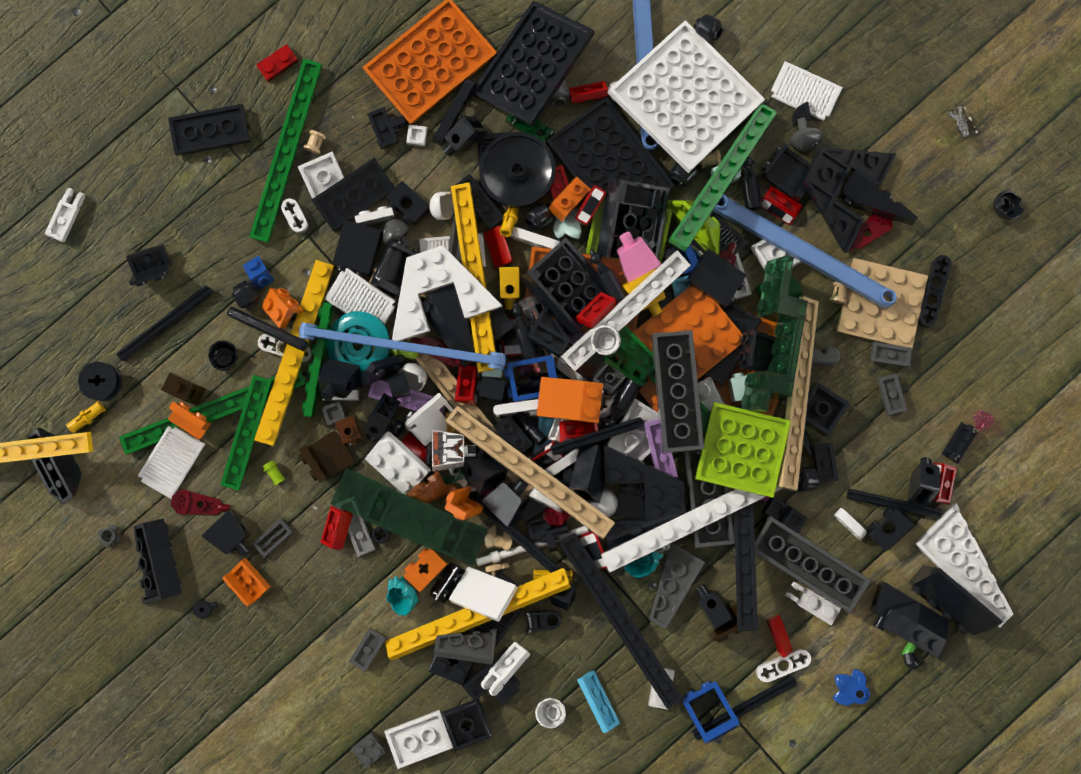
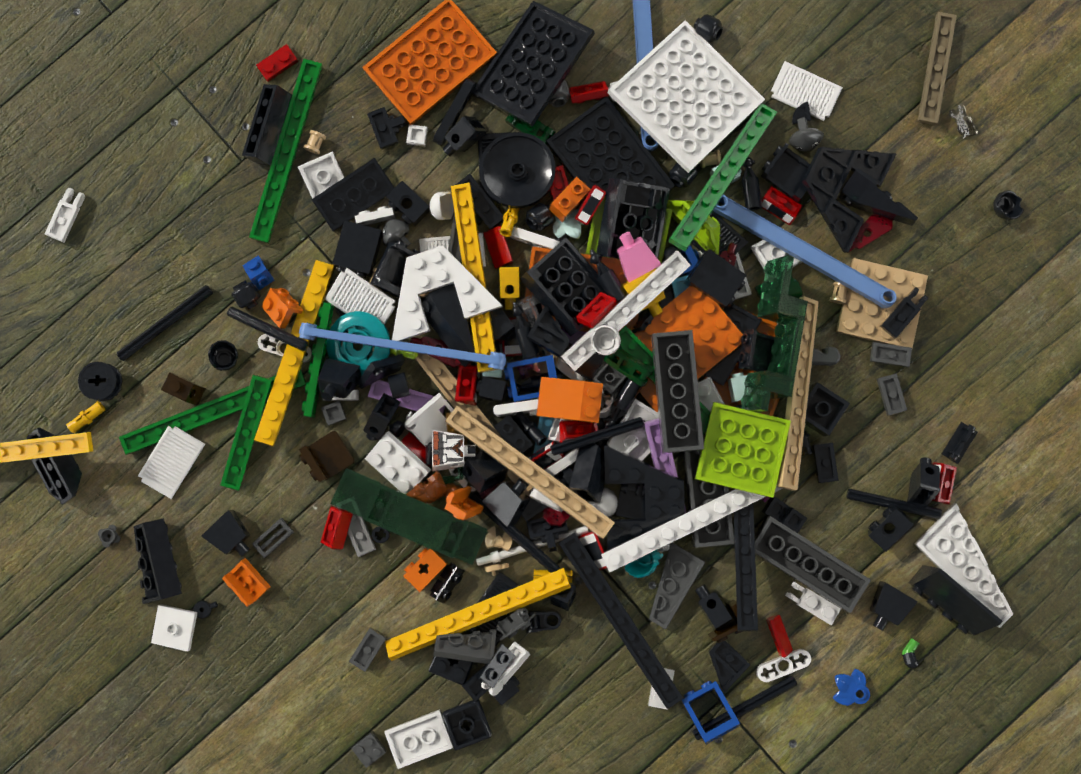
(149, 265): black bracket -> none
(174, 627): none -> white plate
(187, 420): orange bracket -> none
(191, 503): dark red piece -> none
(209, 129): black plate -> none
(267, 124): none -> black brick
(273, 472): lime pin -> none
(291, 218): white beam -> none
(349, 431): reddish brown brick -> none
(401, 595): teal hair -> none
(415, 375): white hair -> none
(483, 593): white tile -> none
(496, 666): none -> black hinge
(520, 620): none -> dark grey hinge
(550, 713): white hair -> none
(598, 701): medium azure plate -> none
(643, 323): none -> black piece
(727, 664): none -> black wing
(808, 479): black head -> none
(850, 523): white beam -> none
(903, 314): none -> black hinge
(919, 627): black wedge -> none
(937, 68): none -> dark tan plate
(938, 292): black beam -> none
(983, 420): clear pink tile -> none

